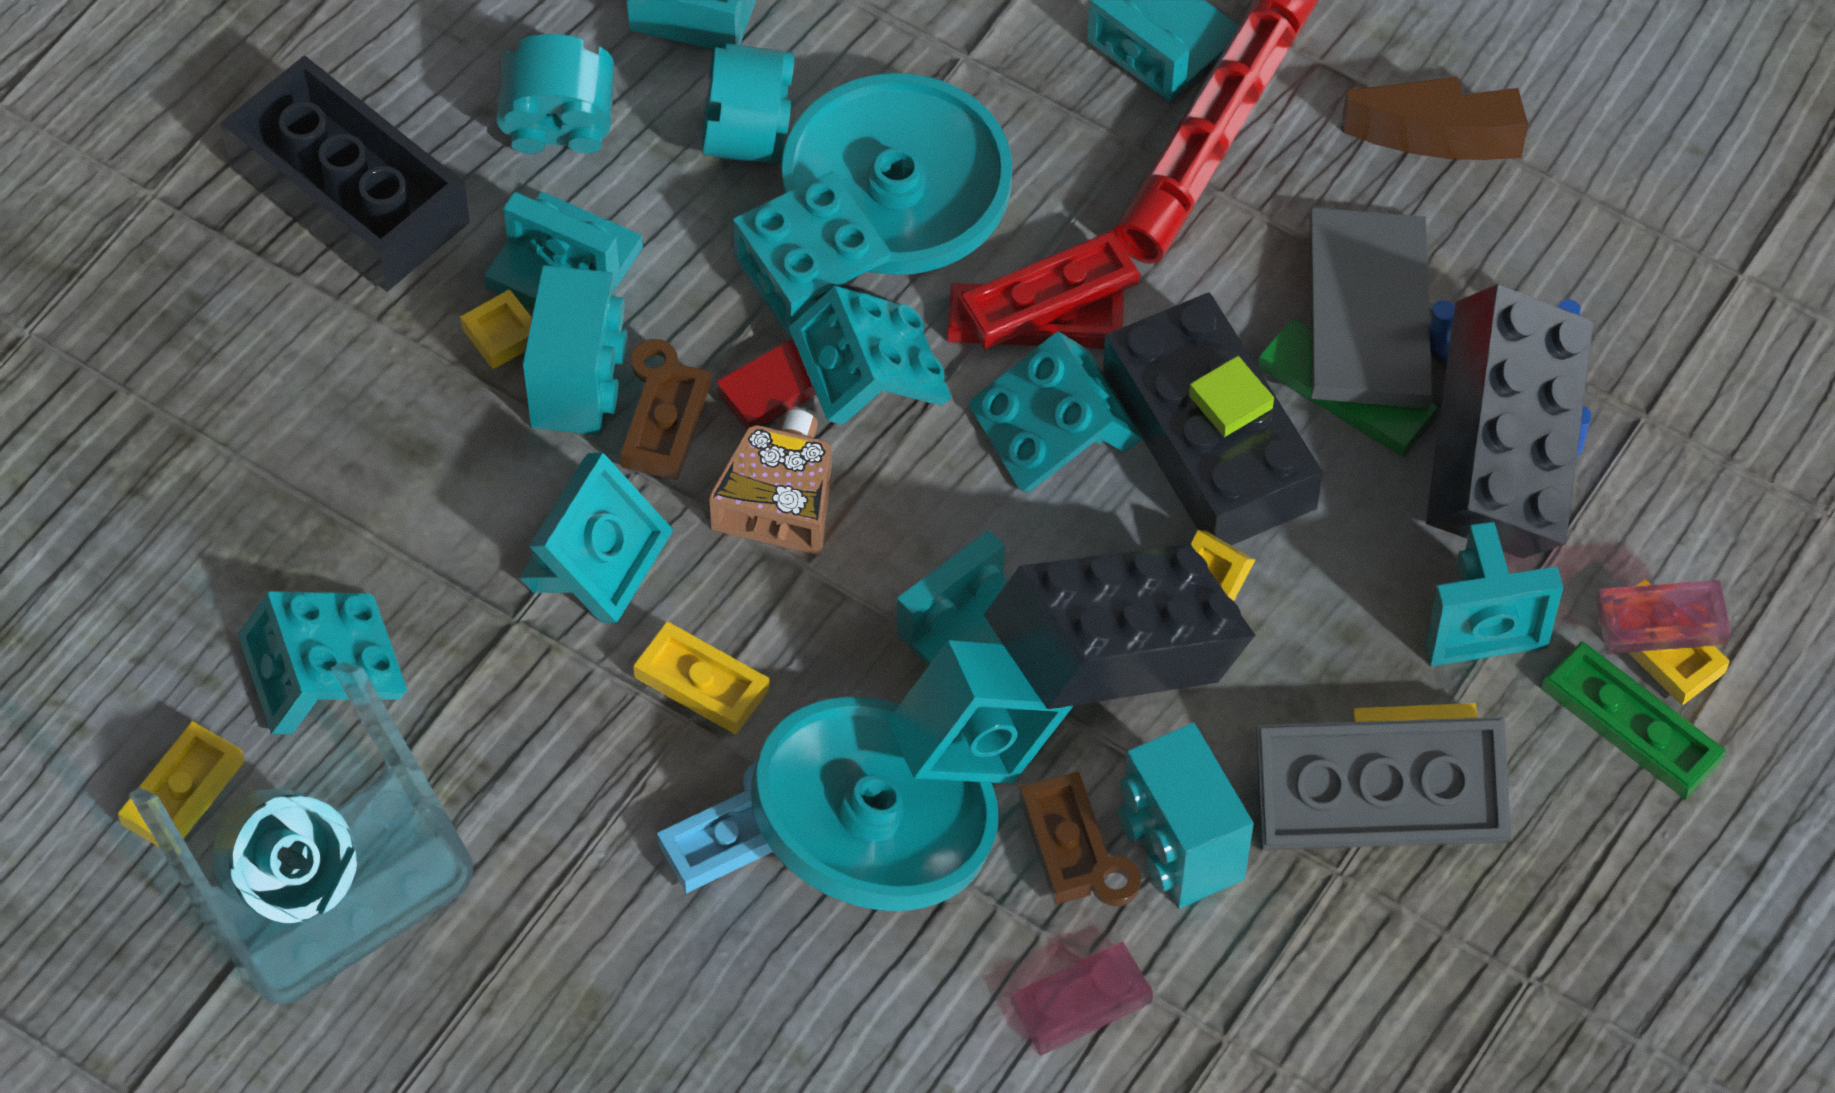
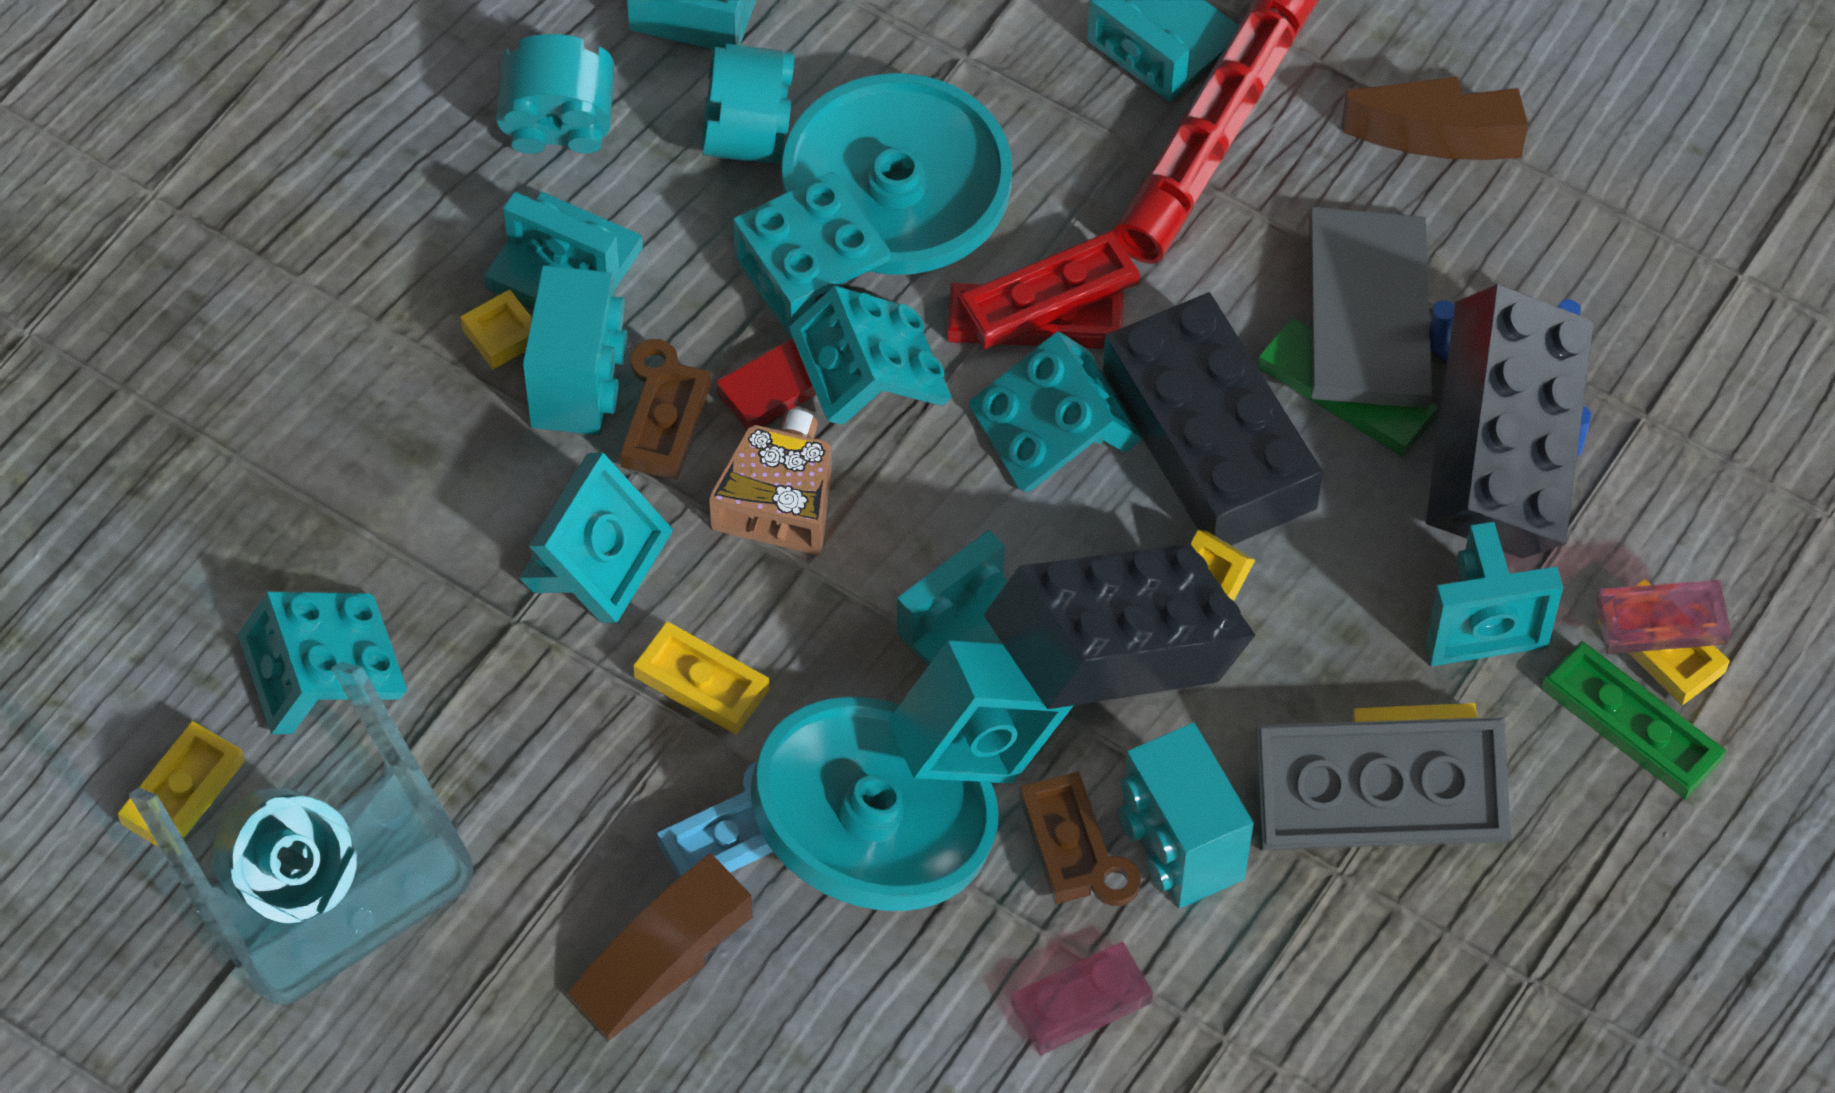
(345, 173): black brick -> none
(662, 947): none -> reddish brown slope
(1231, 396): lime tile -> none

